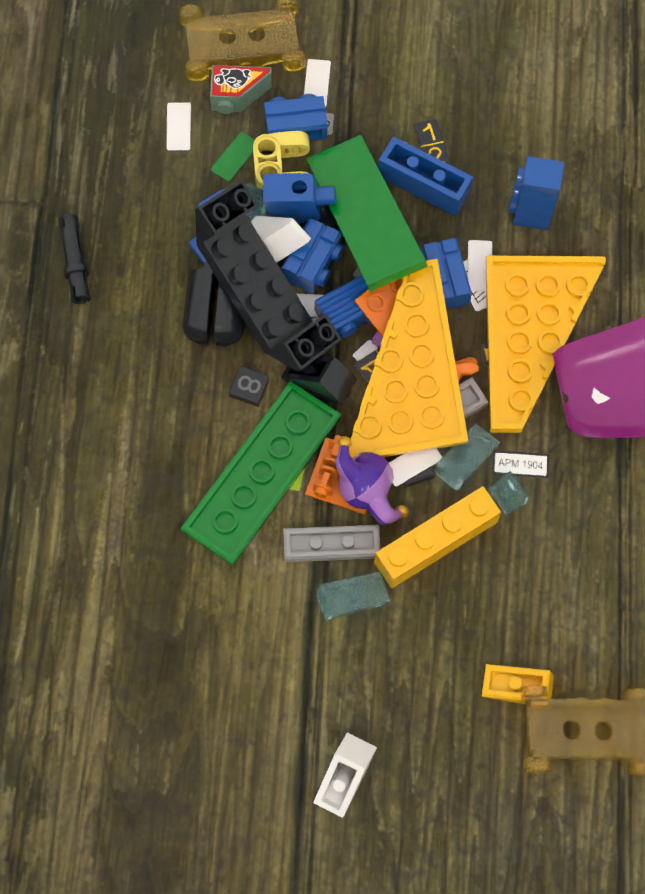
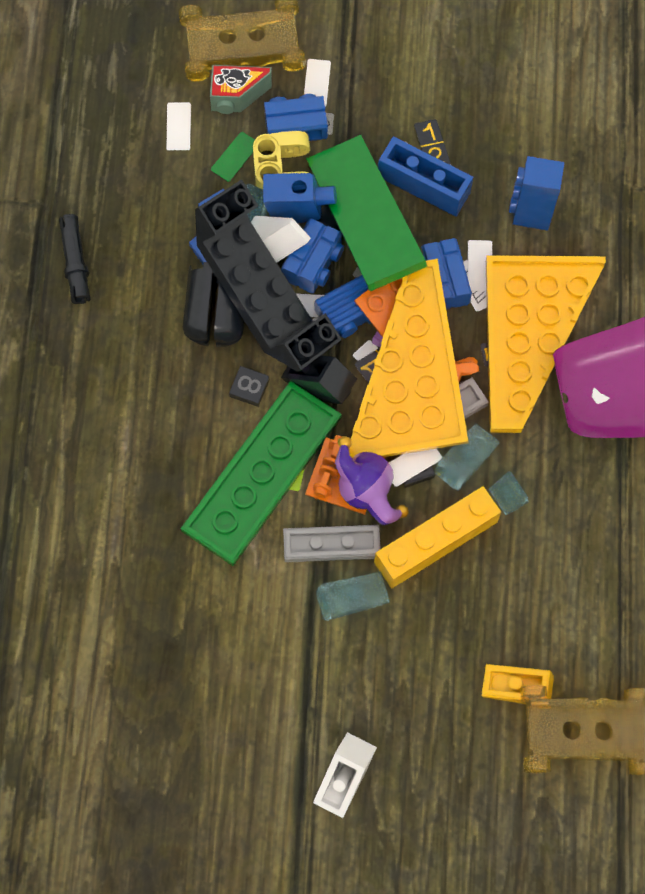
(521, 464): white sticker -> none

